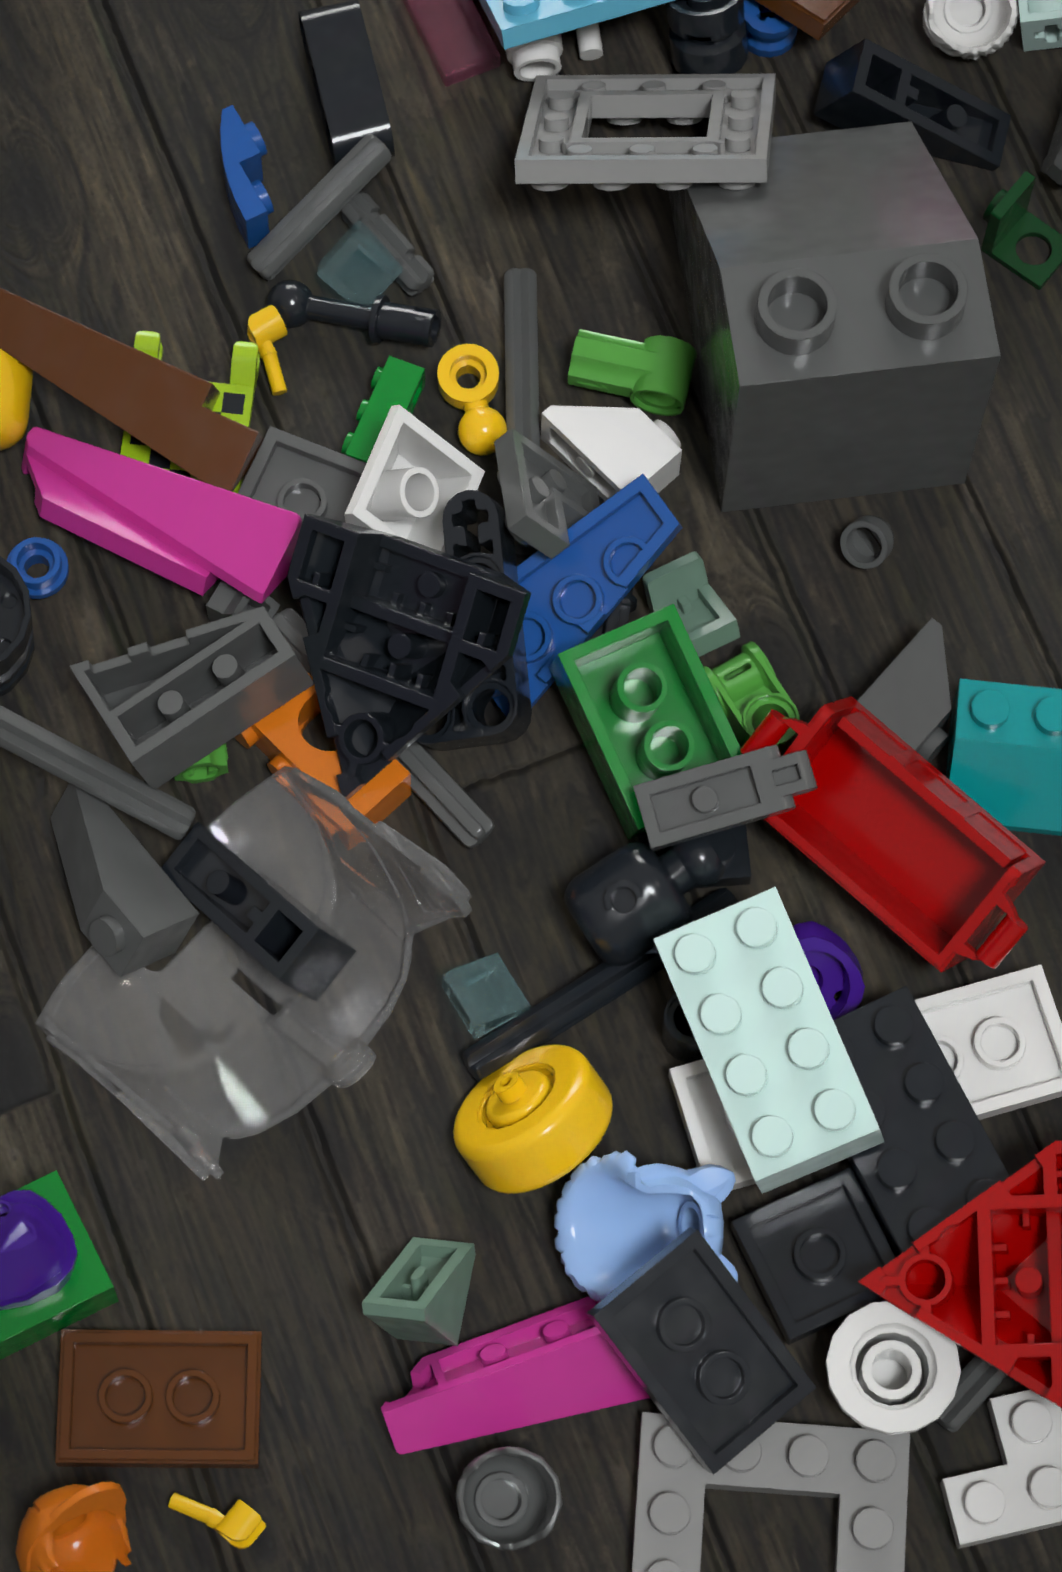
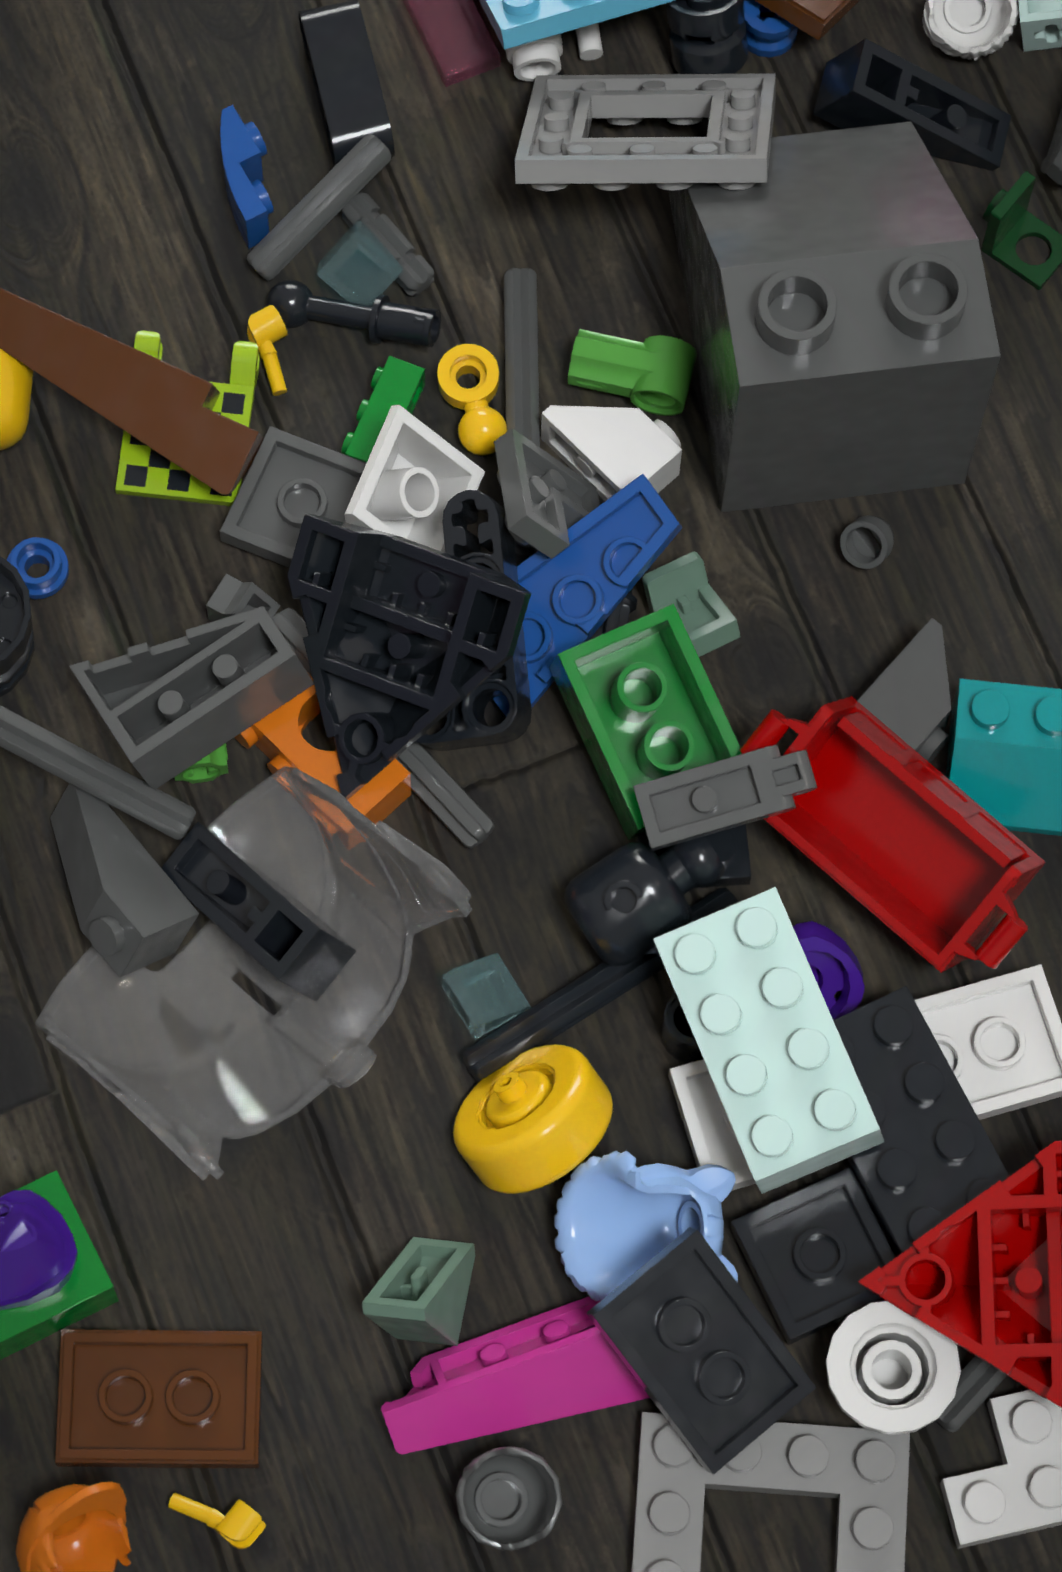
(161, 517): dark pink wedge -> none
(748, 693): bright green piece -> none

